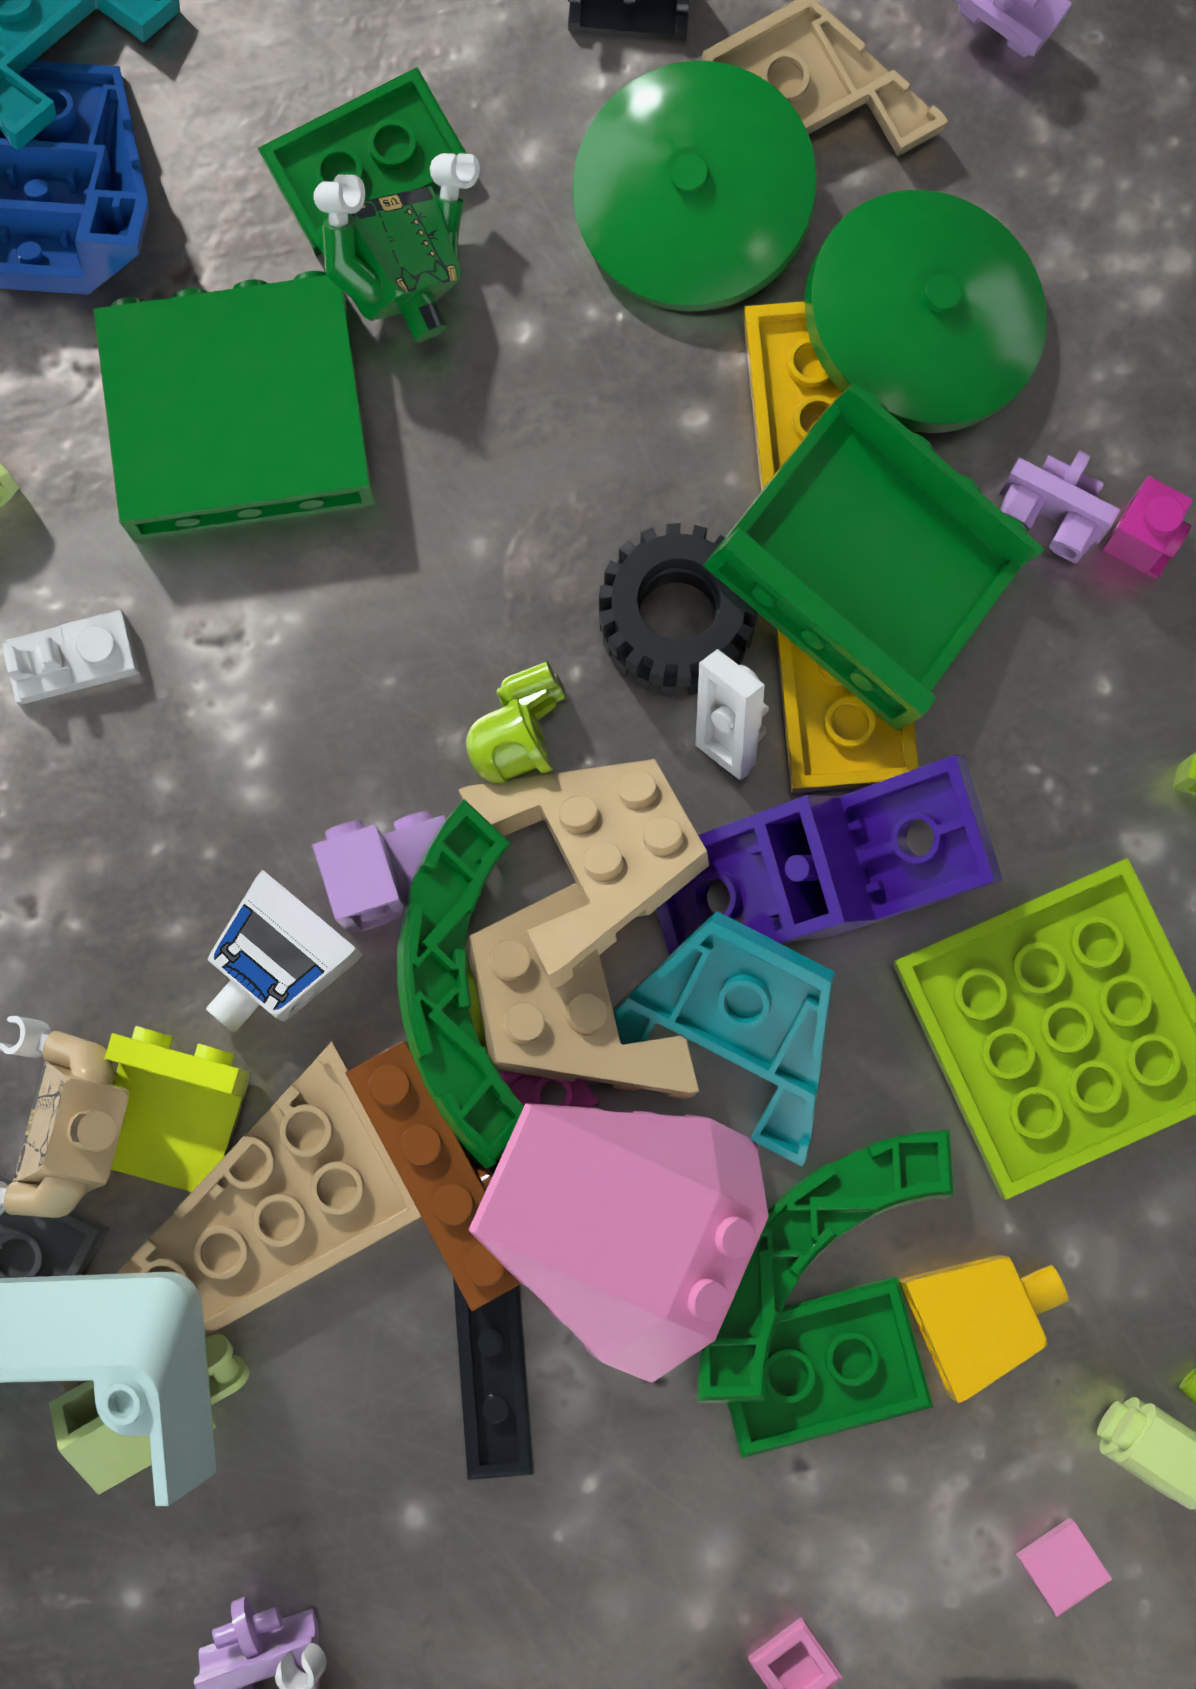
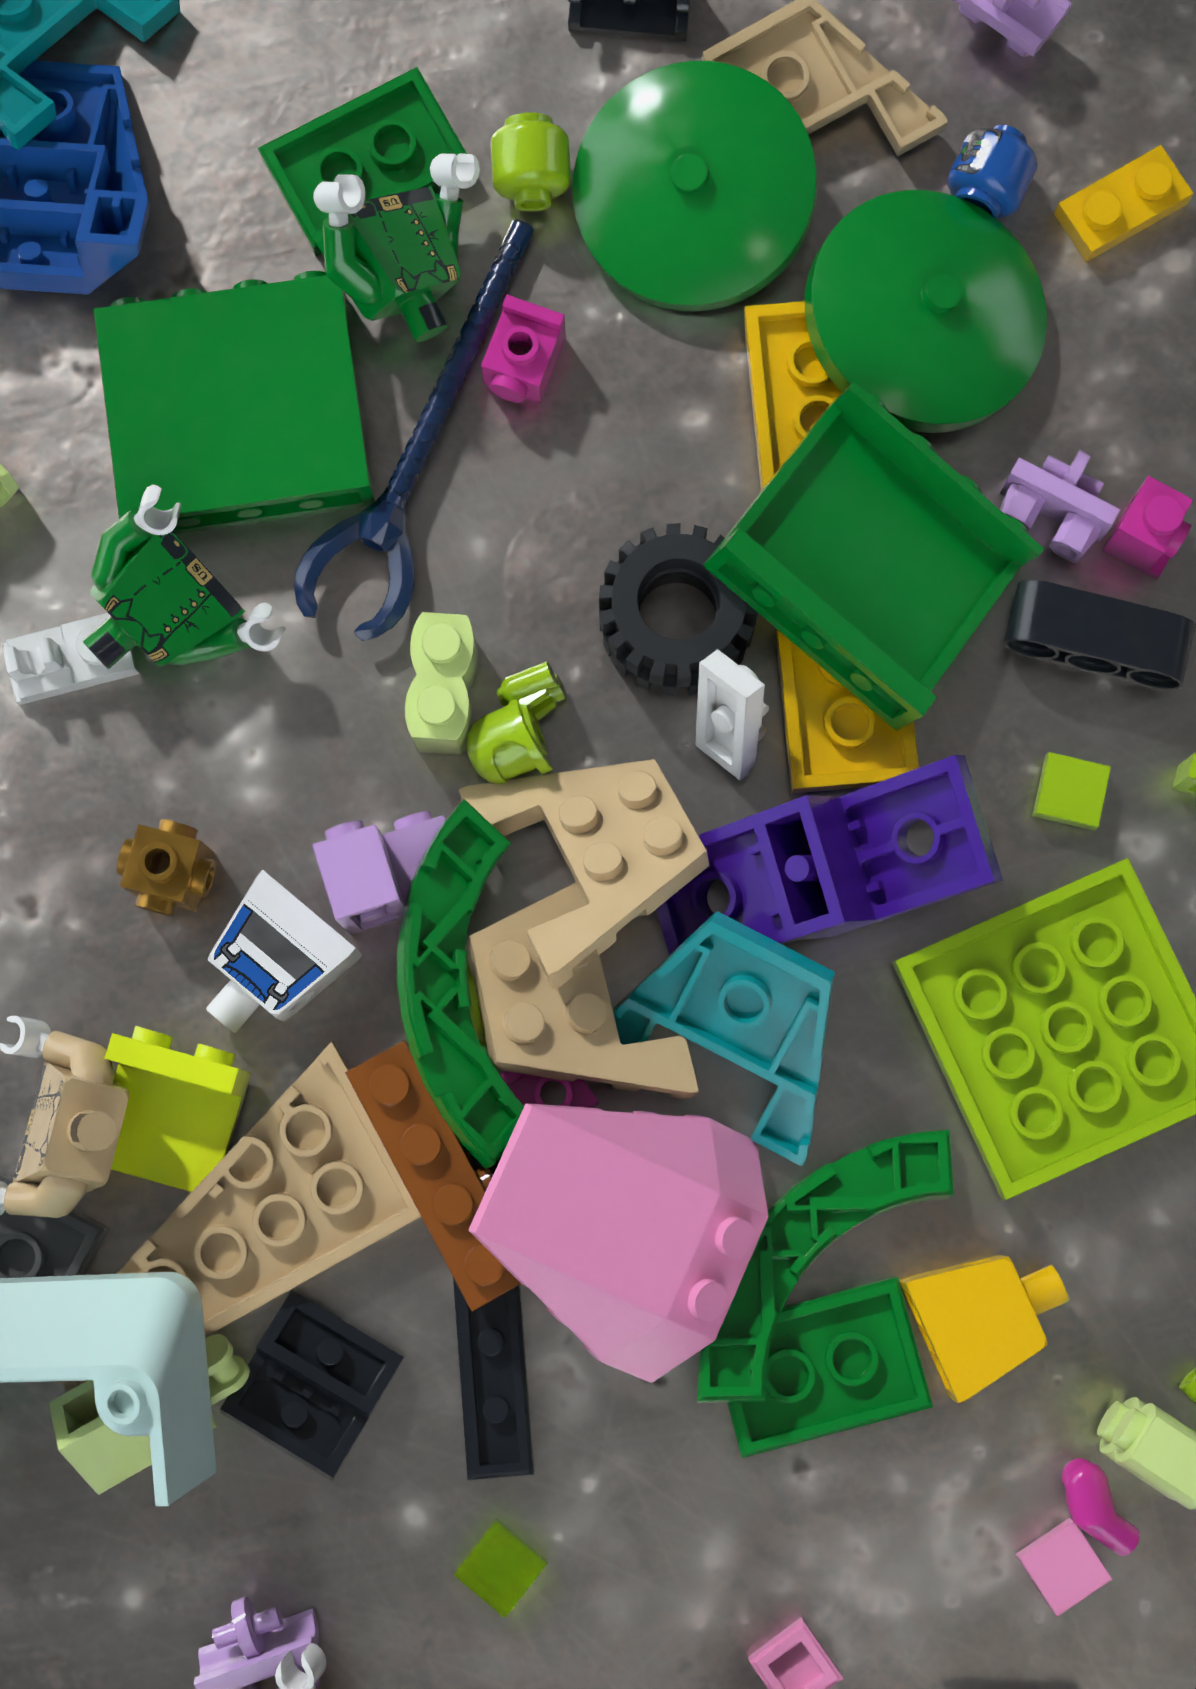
(166, 596): none -> green torso
(184, 881): none -> pearl gold brick
(312, 1385): none -> black slope
(383, 522): none -> dark blue piece
(445, 669): none -> yellowish green brick
(500, 1568): none -> clear neon green tile
(530, 161): none -> lime head
(533, 329): none -> dark pink brick
(993, 170): none -> blue head
(1071, 791): none -> lime tile
(1093, 1508): none -> dark pink arm
(1099, 634): none -> black beam
(1123, 203): none -> yellow plate

